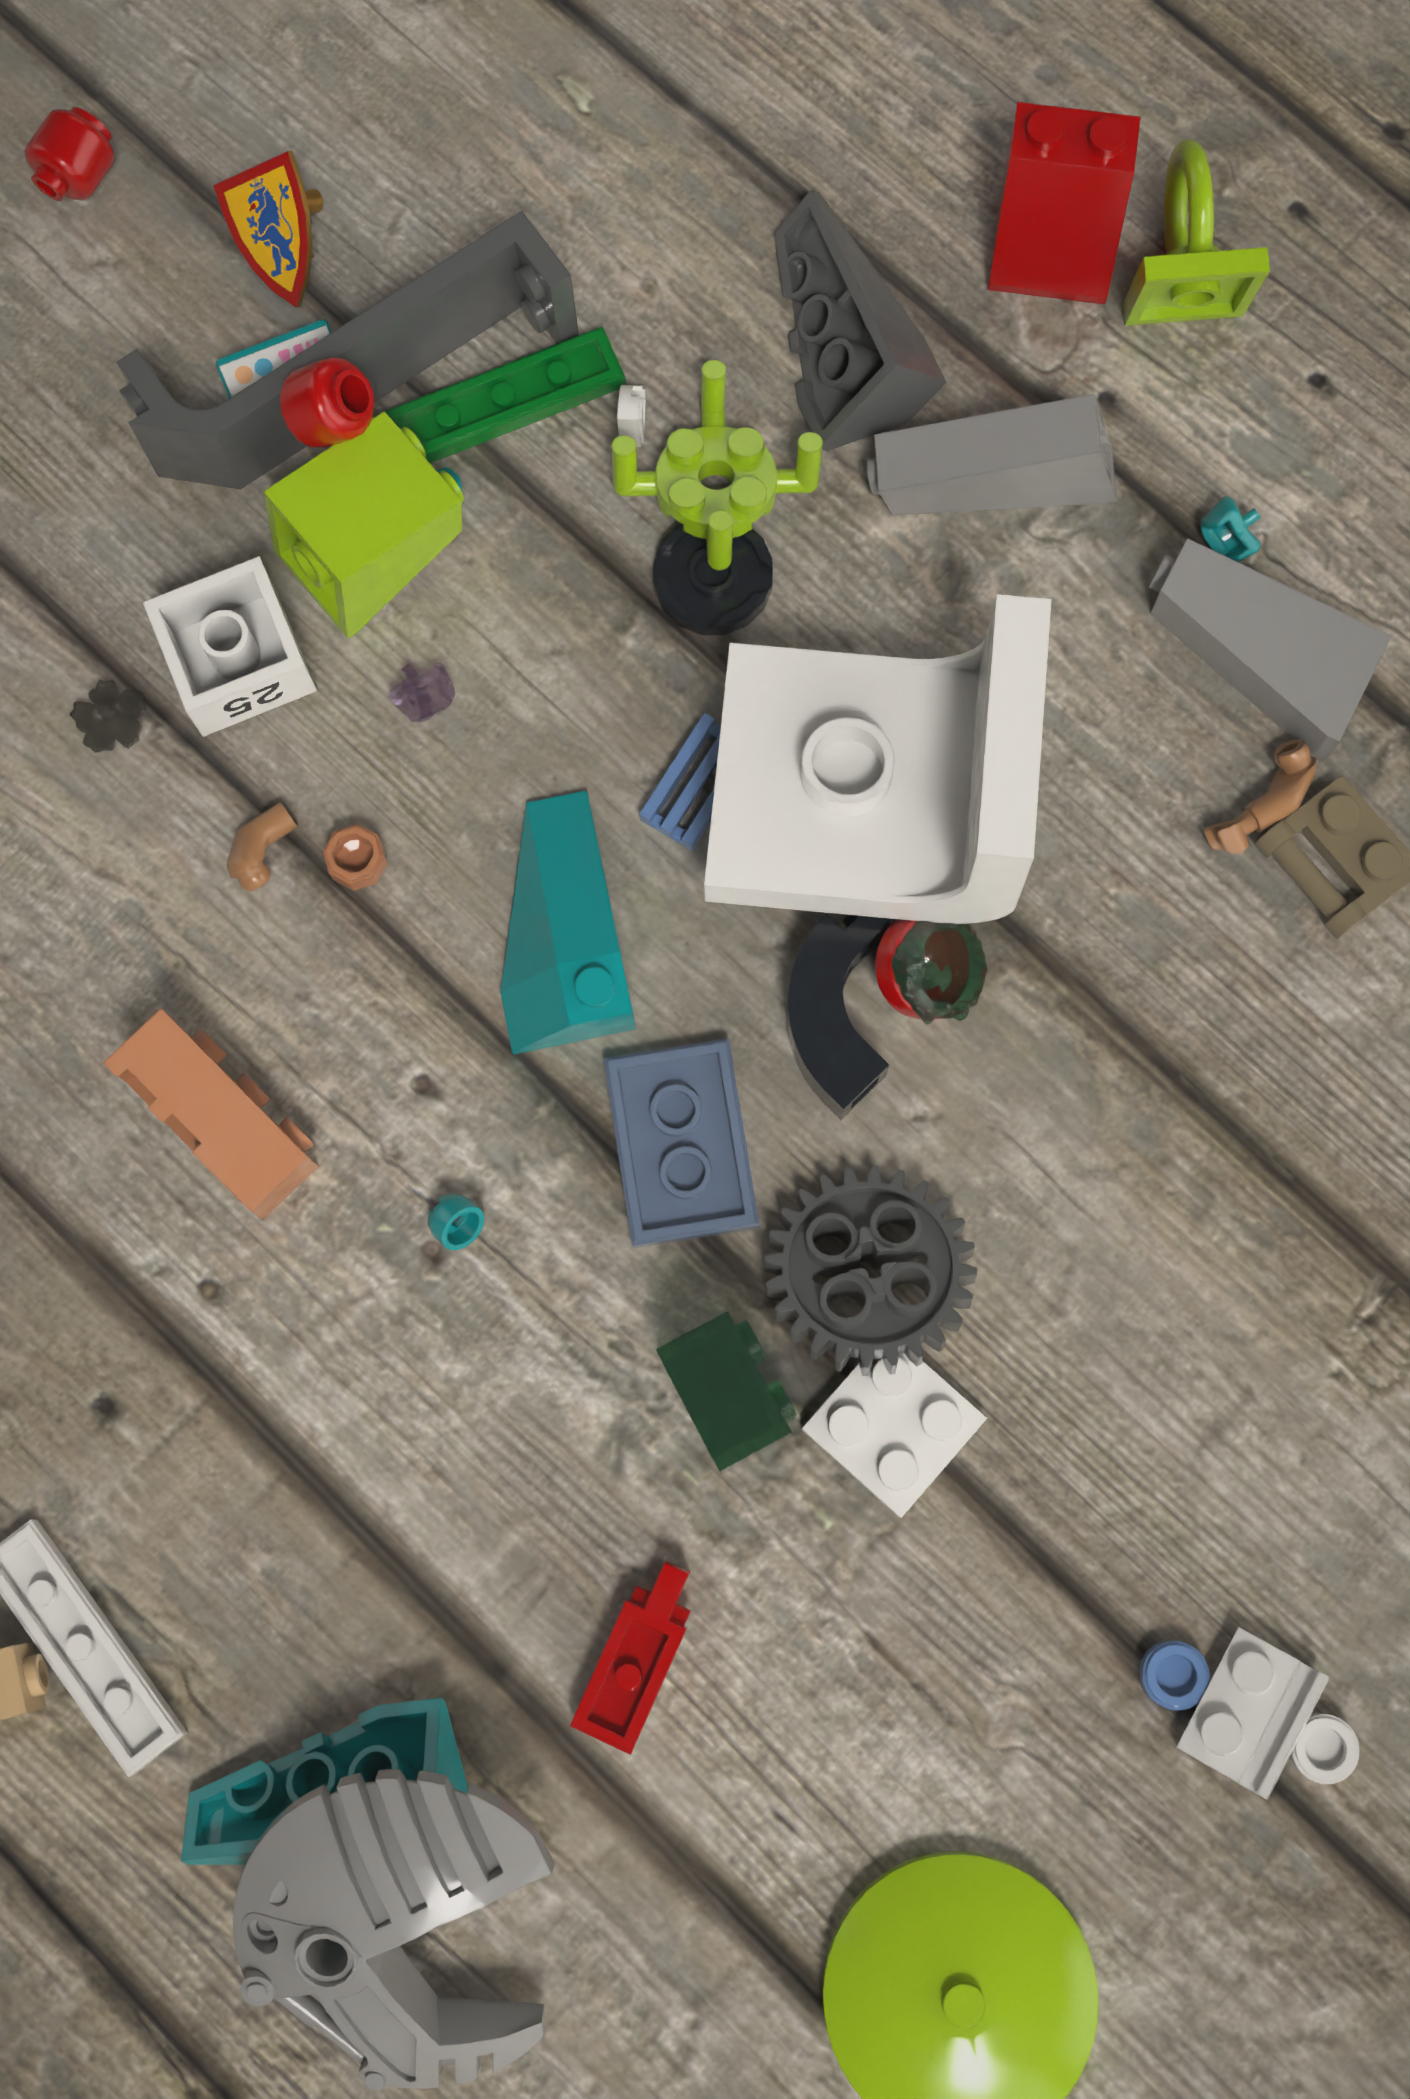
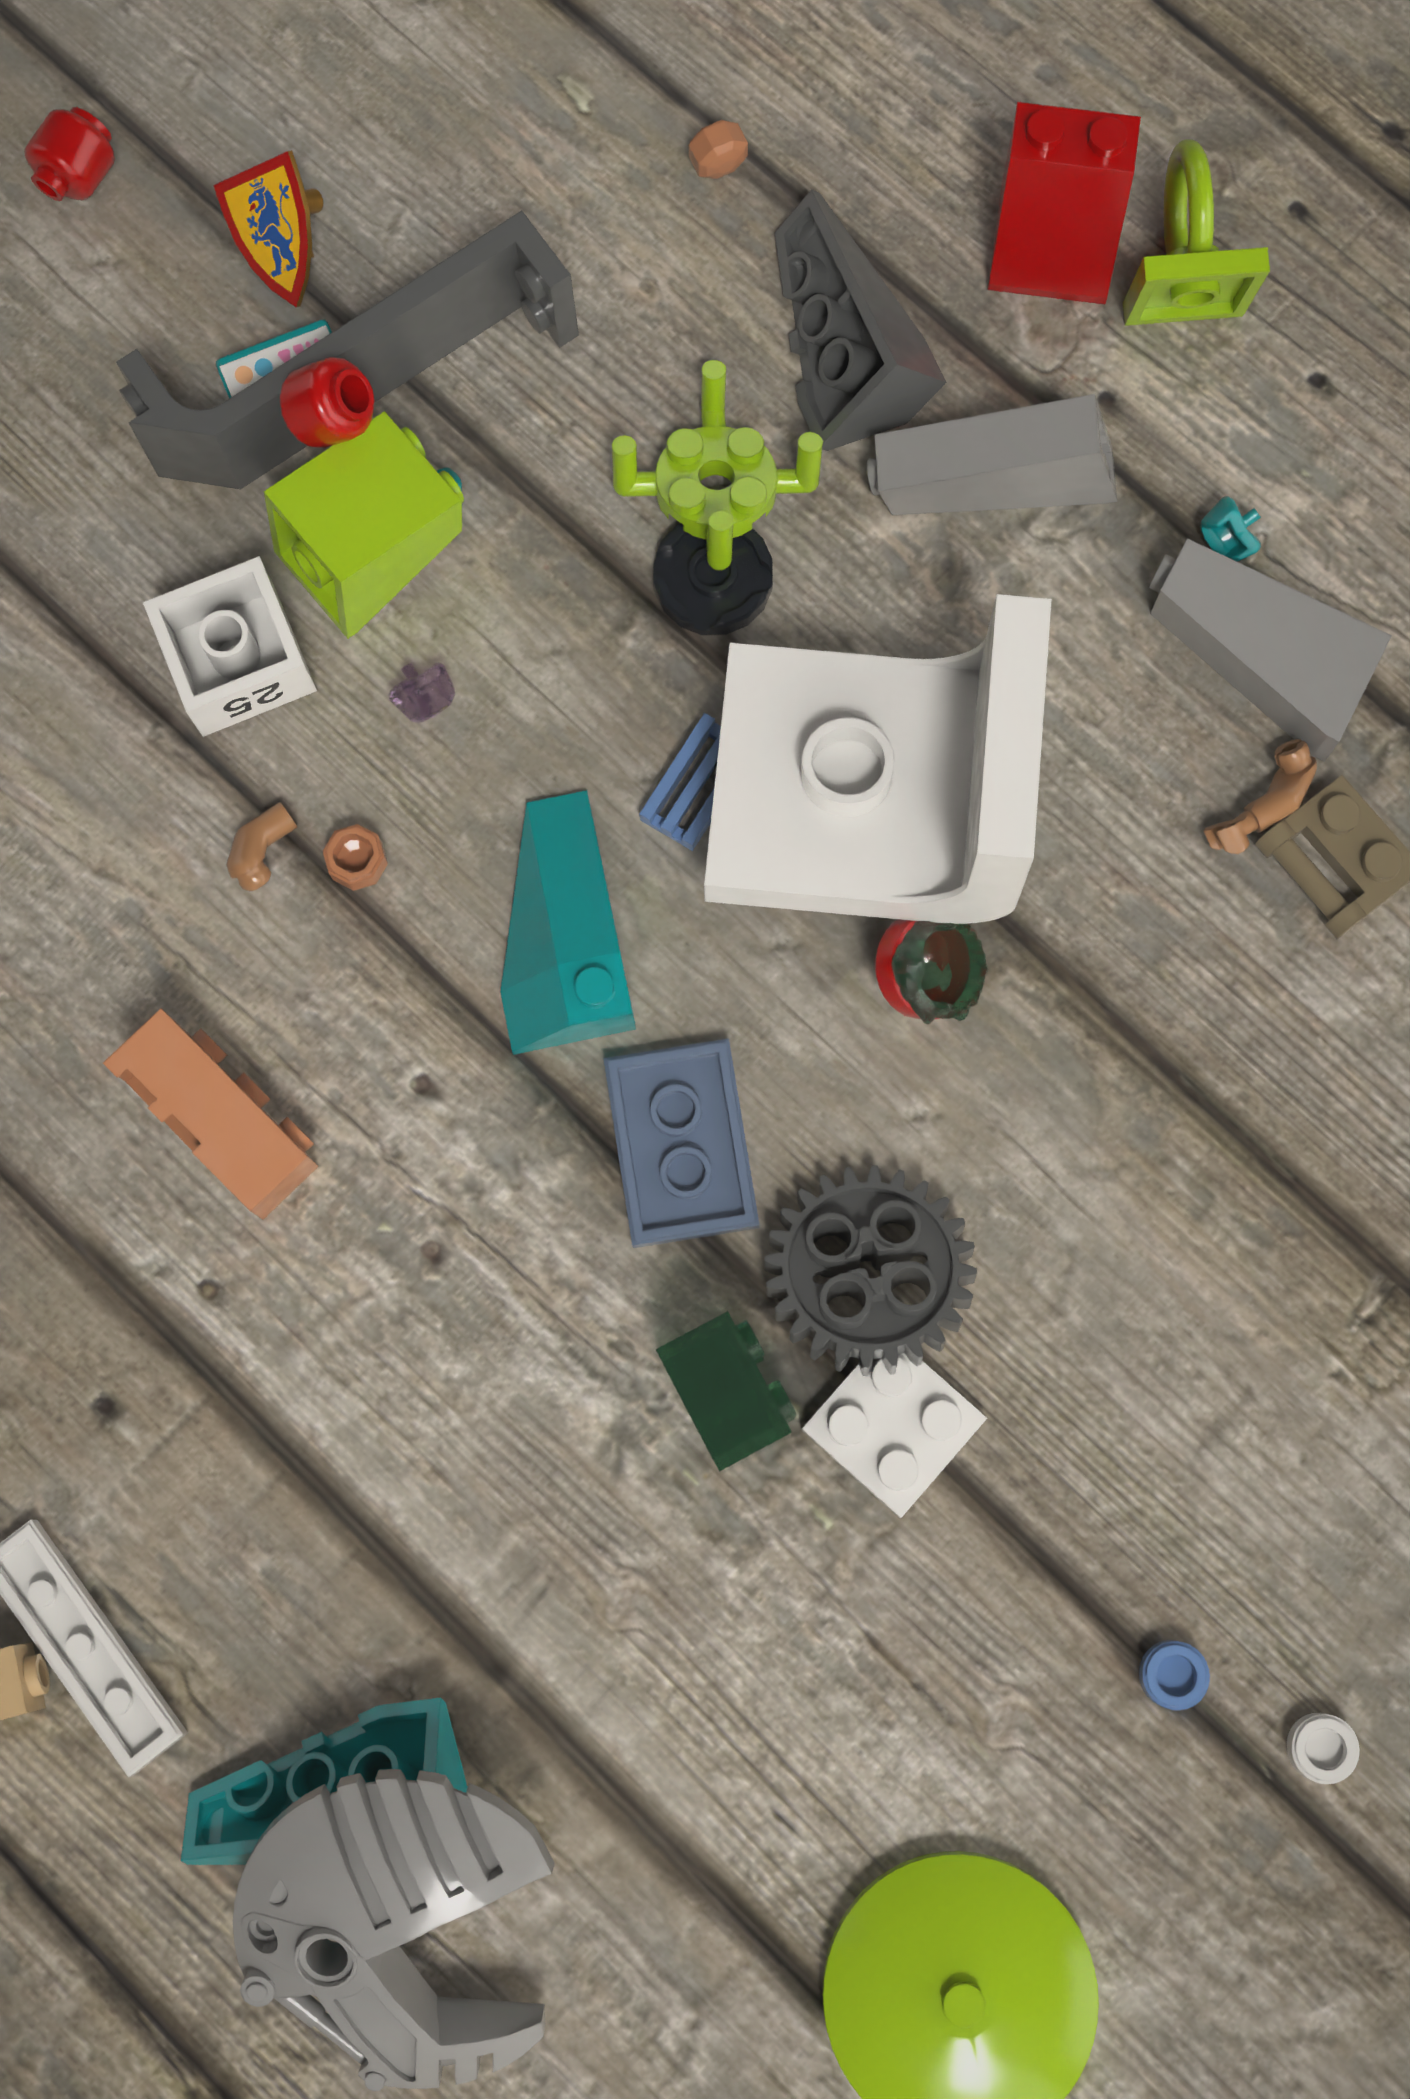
(109, 717): clear smoke plant -> none
(466, 1228): teal hinge -> none
(512, 395): green tile -> none
(632, 412): white tile -> none
(634, 1662): red hinge -> none
(718, 149): none -> nougat tile
(823, 1041): black arch -> none
(1253, 1713): white plate -> none

